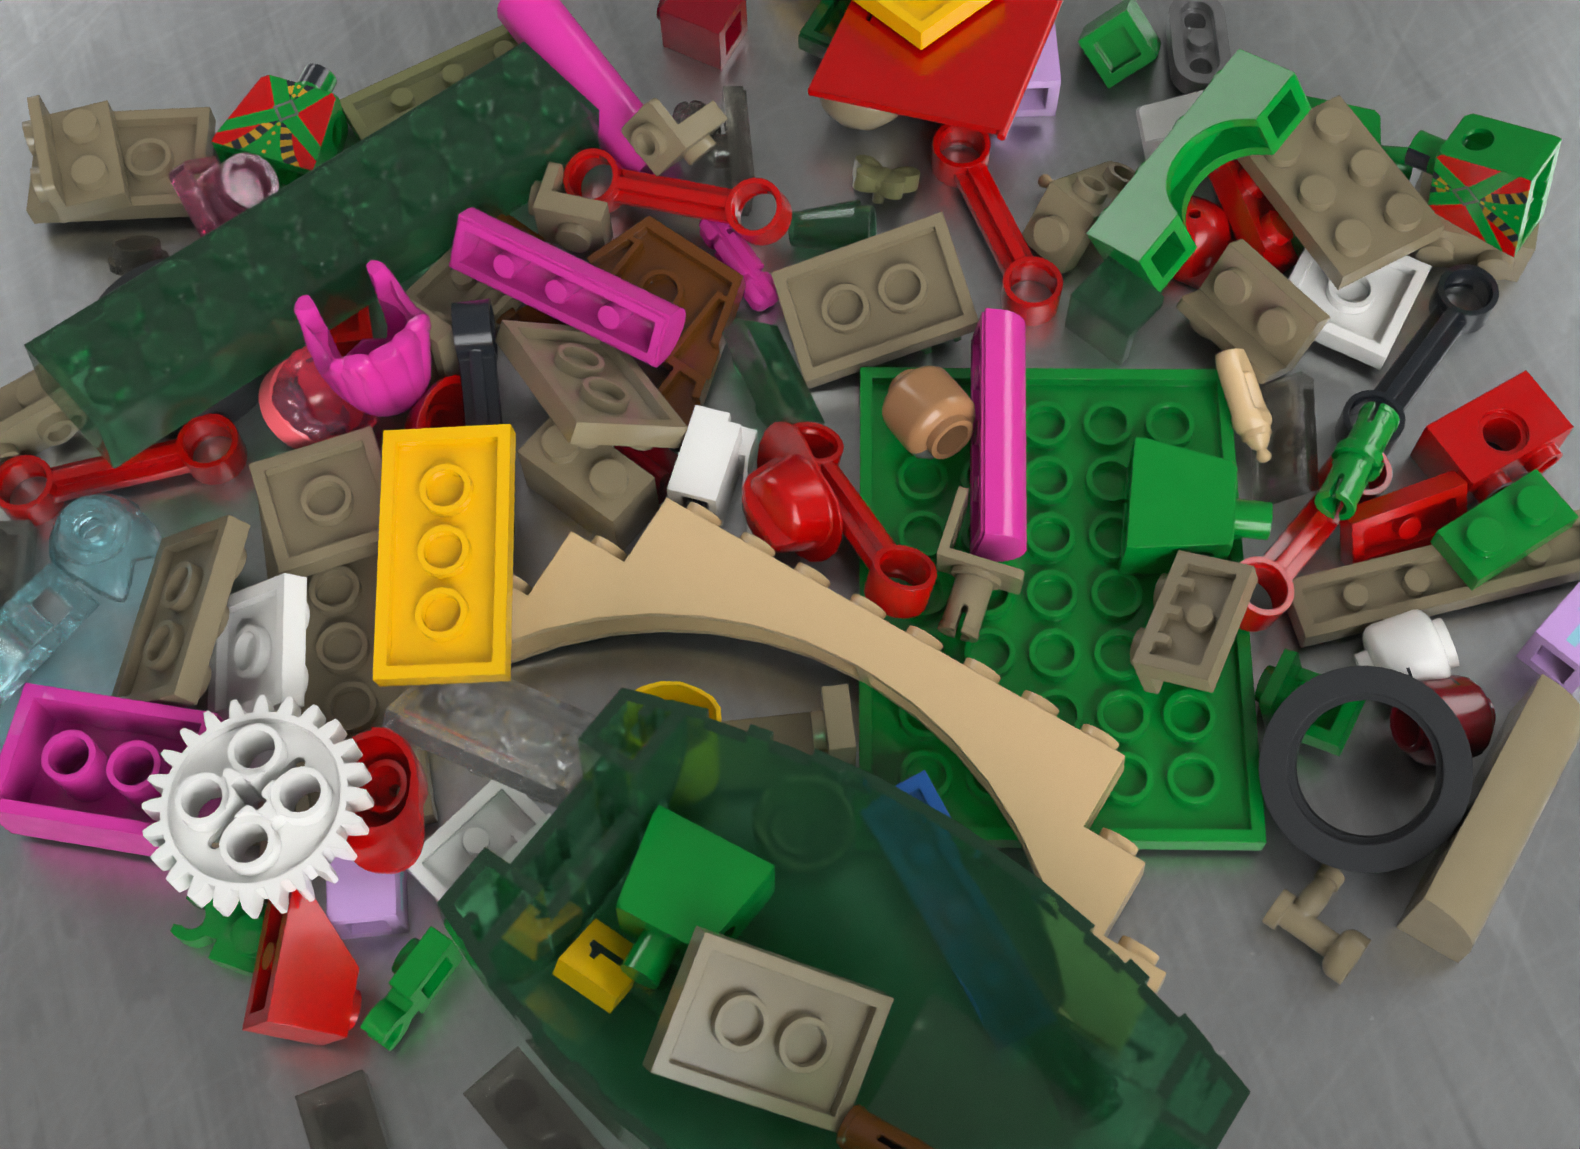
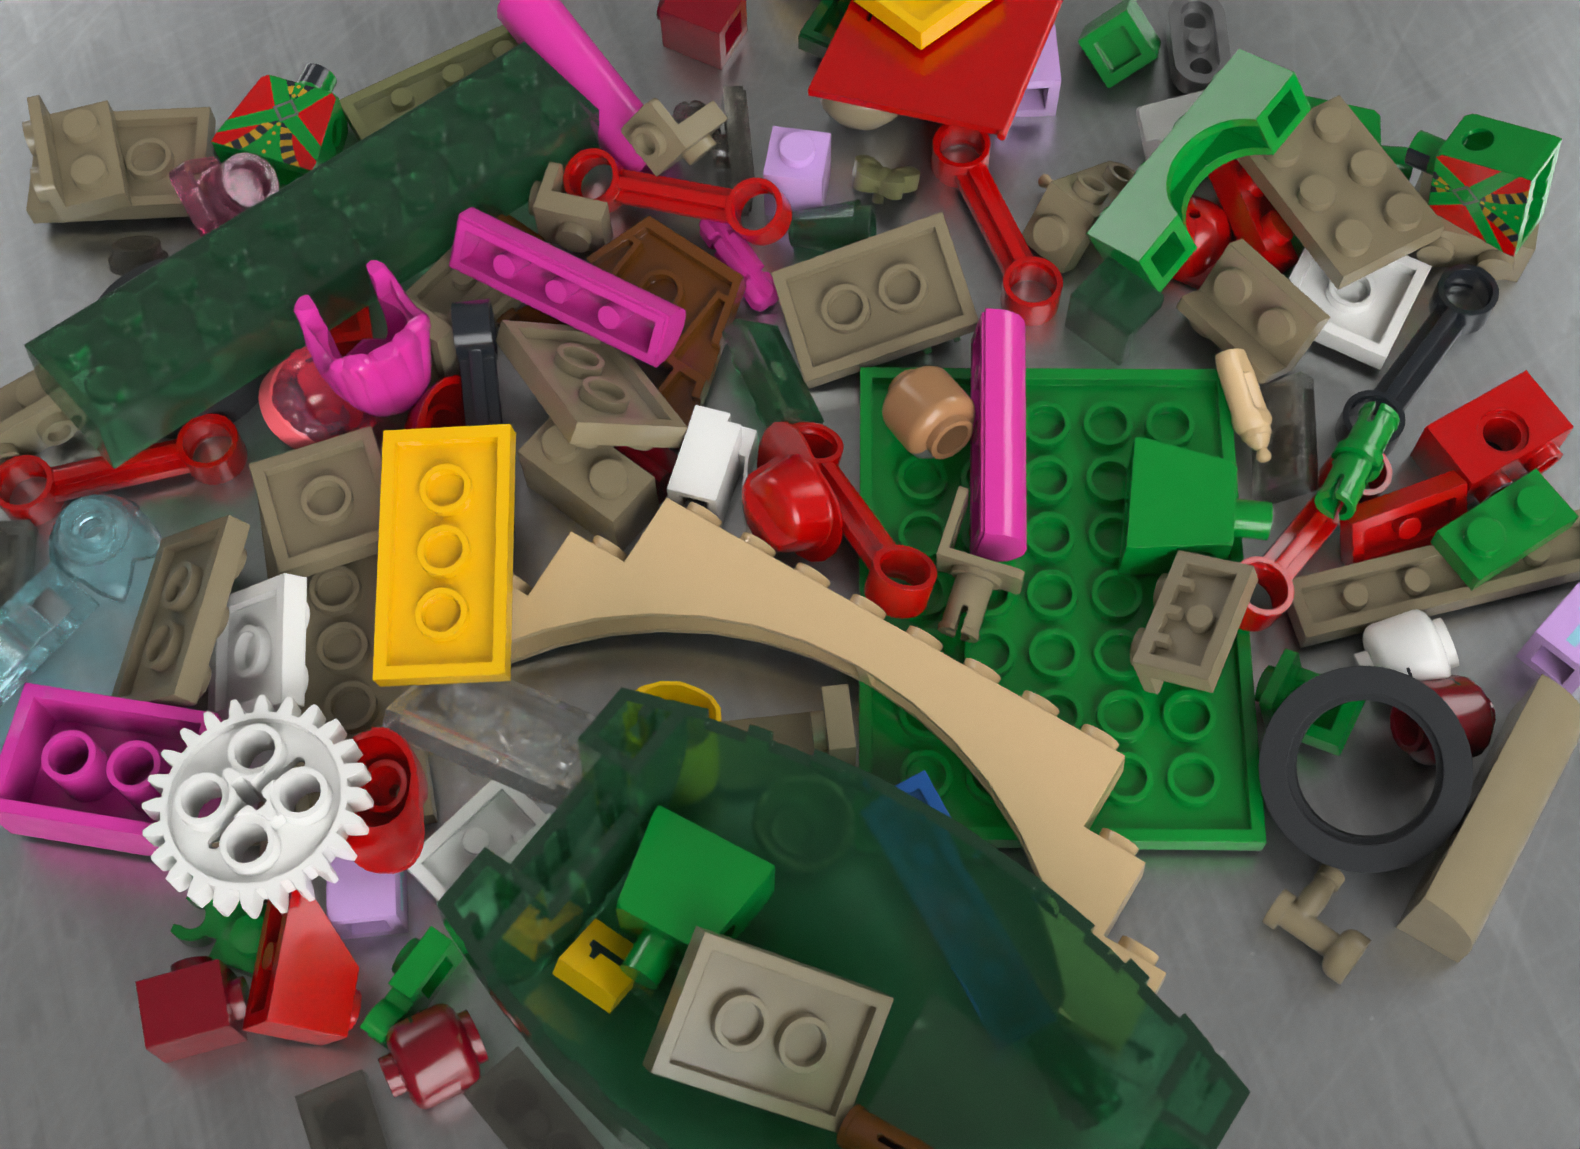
(192, 1008): none -> dark red brick
(433, 1055): none -> dark red head
(799, 167): none -> lavender brick

